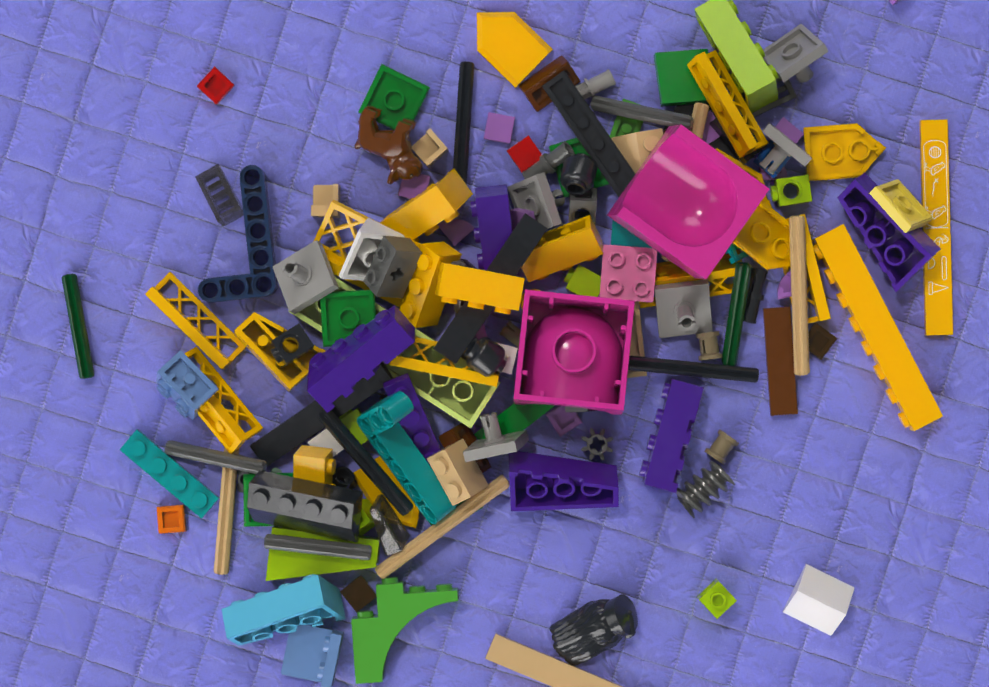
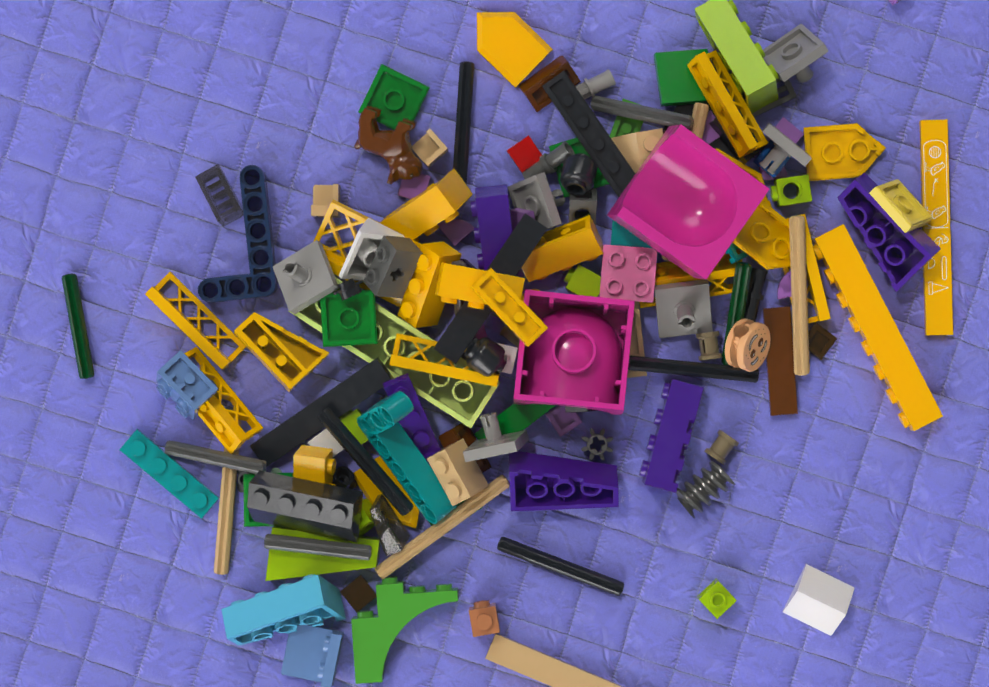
(171, 518): orange tile -> none
(215, 85): red tile -> none
(299, 336): black brick -> none
(348, 289): none -> black plate
(358, 356): dark purple wedge -> none
(484, 618): none -> nougat brick
(499, 128): medium lavender tile -> none
(509, 307): none -> yellow tile
(560, 566): none -> black axle
(594, 628): black hair -> none
(747, 345): none -> light nougat head

